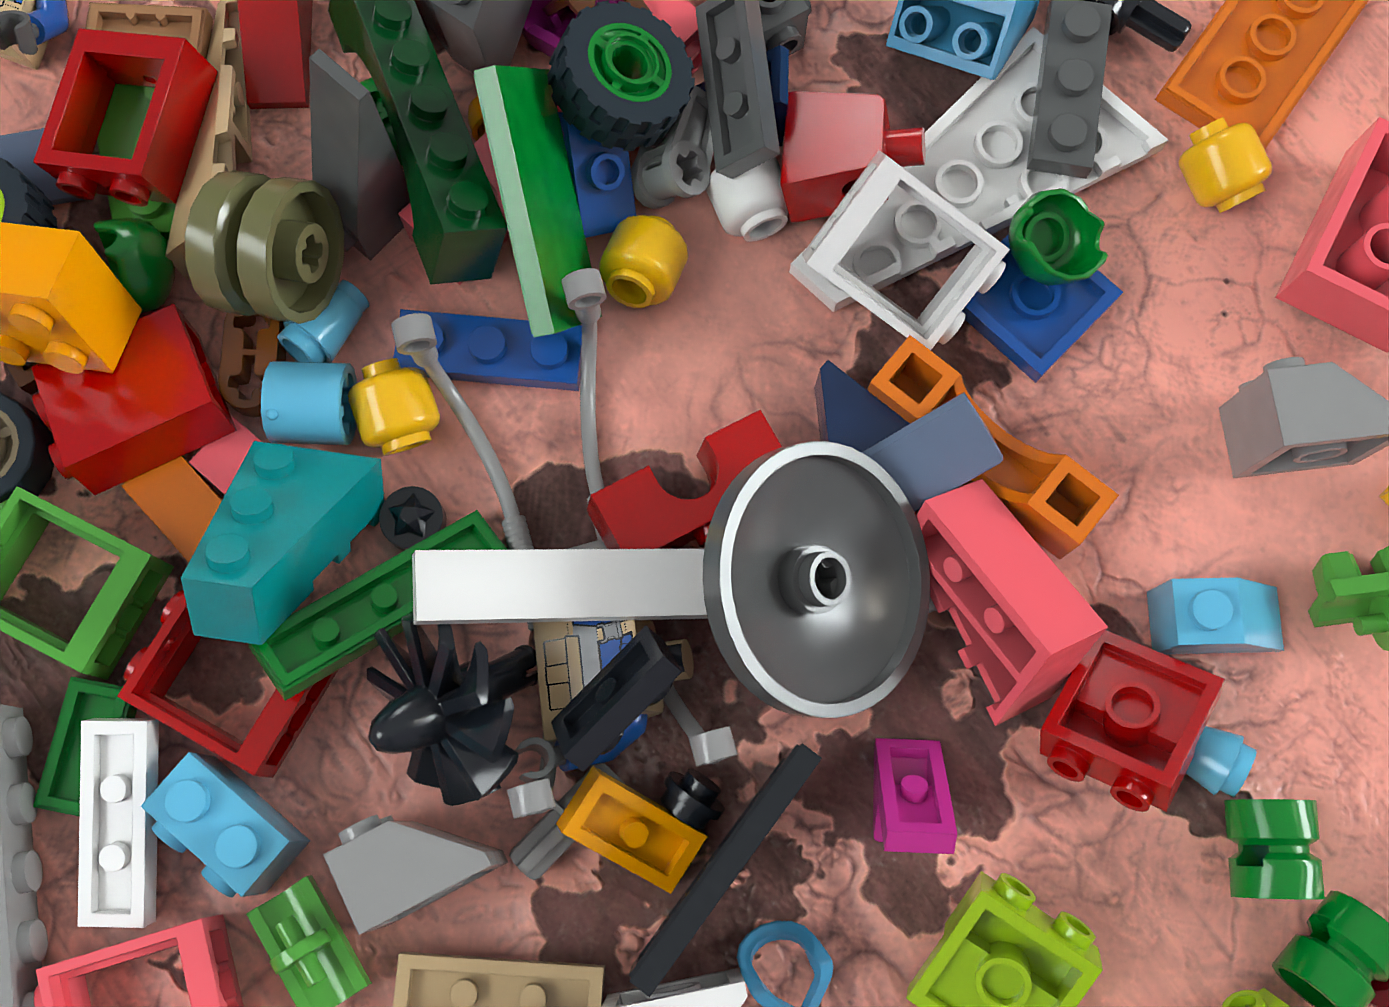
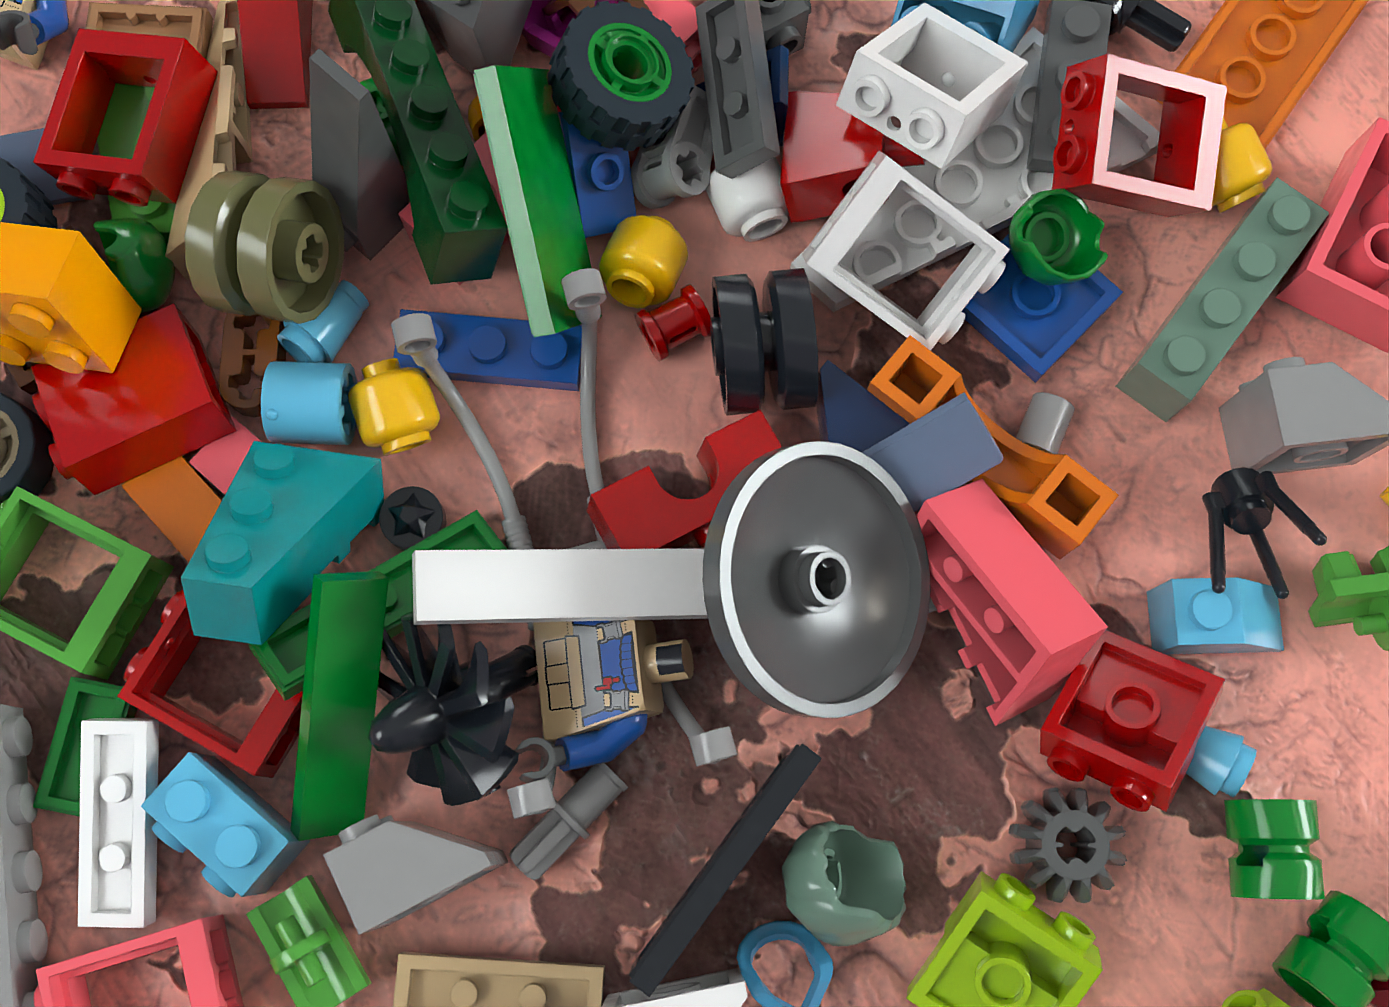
(338, 702): none -> green tile
(615, 698): black plate -> none
(630, 830): light orange plate -> none
(674, 322): none -> red bush
(692, 798): black plate -> none
(770, 341): none -> black wheel
(844, 884): none -> sand green hair
(911, 77): none -> white window
(912, 797): dark pink slope -> none
(1046, 422): none -> light grey hinge
(1092, 845): none -> dark grey gear
(1185, 144): none -> red window
(1222, 300): none -> sand green brick
(1245, 503): none -> black plant

